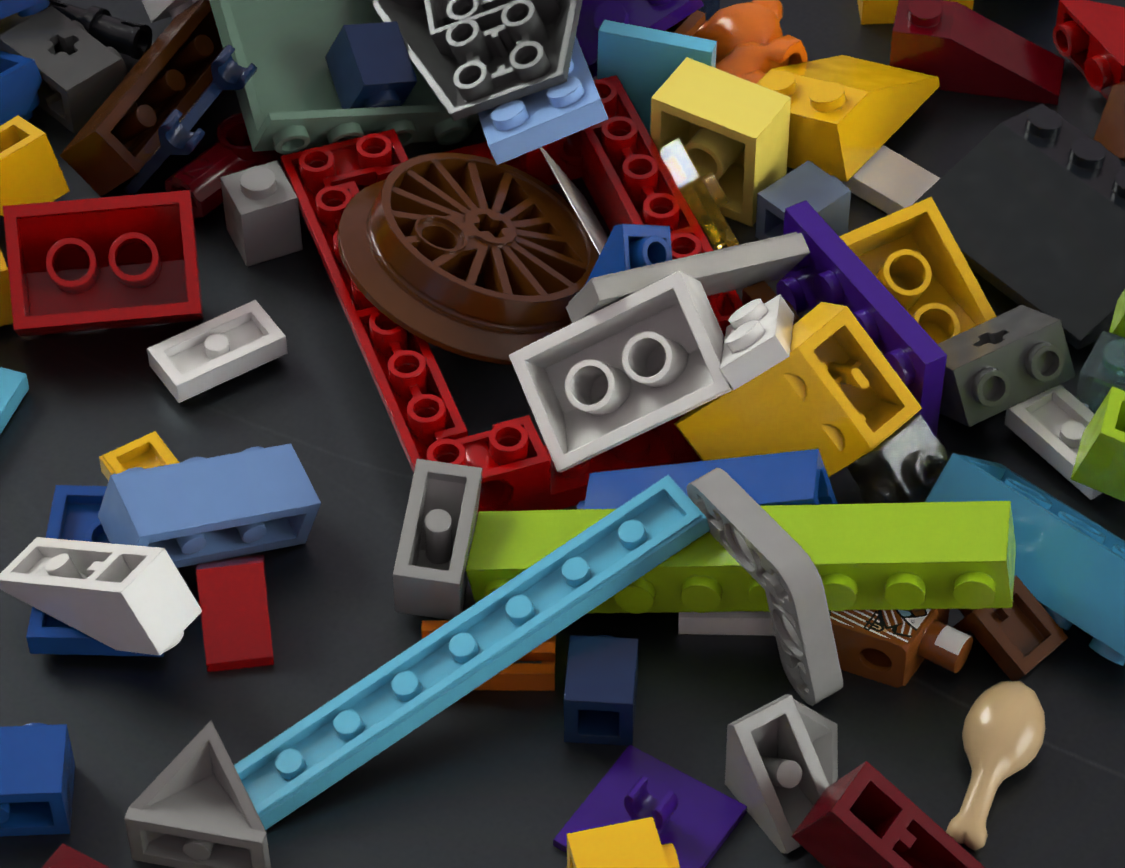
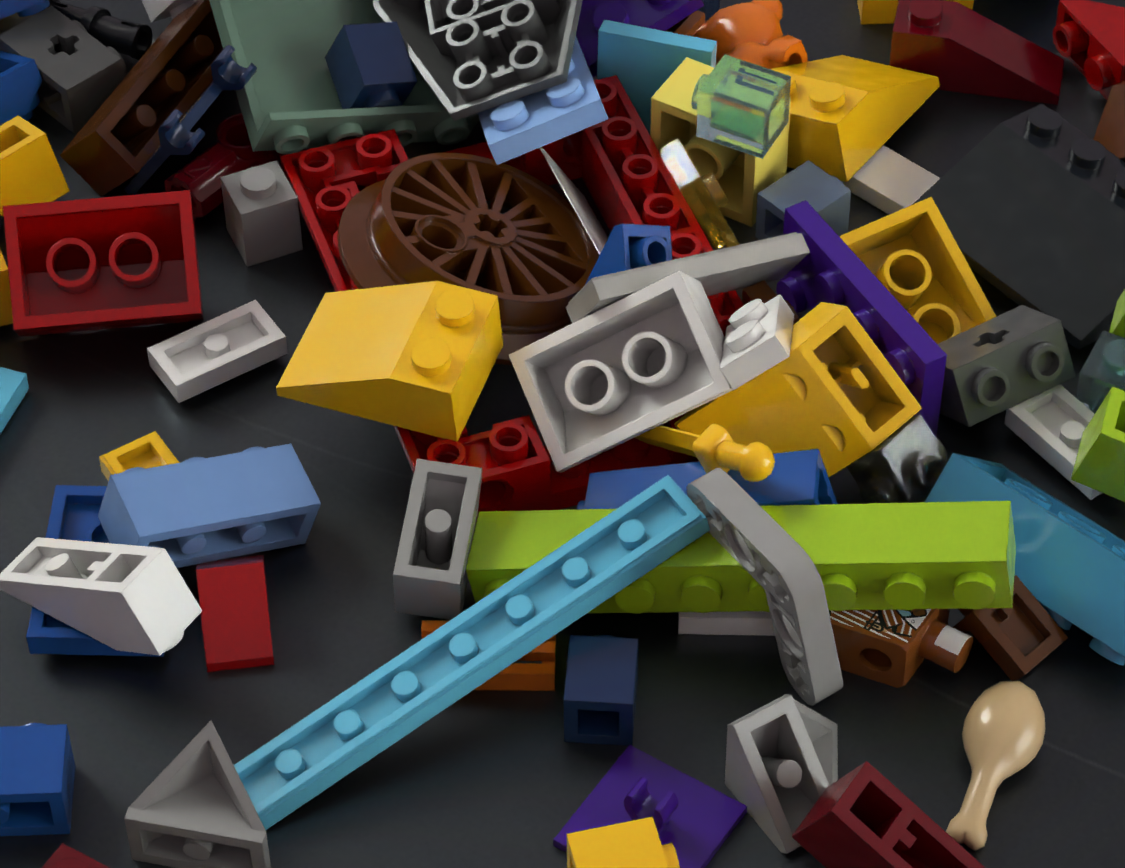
(398, 355): none -> yellow slope
(715, 450): none -> yellow sword
(742, 105): none -> clear light blue brick

